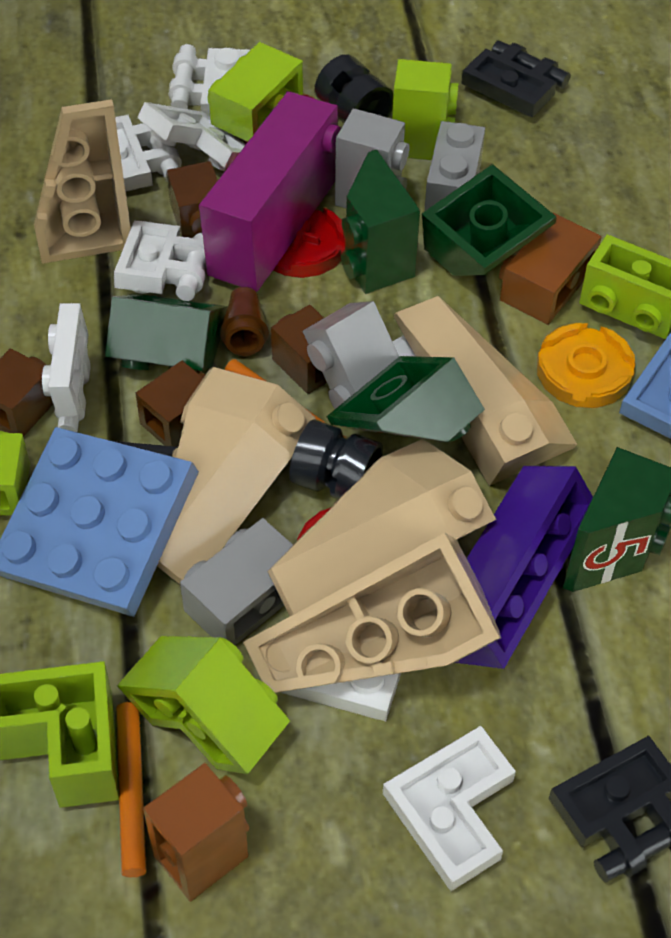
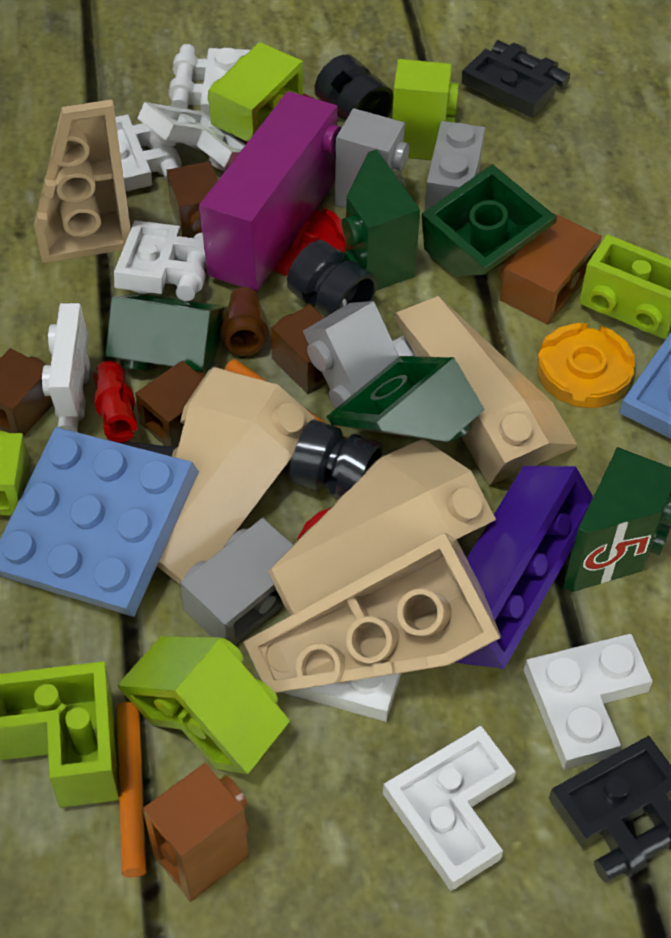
(114, 402): none -> red pin
(327, 281): none -> black wheel
(573, 690): none -> white plate

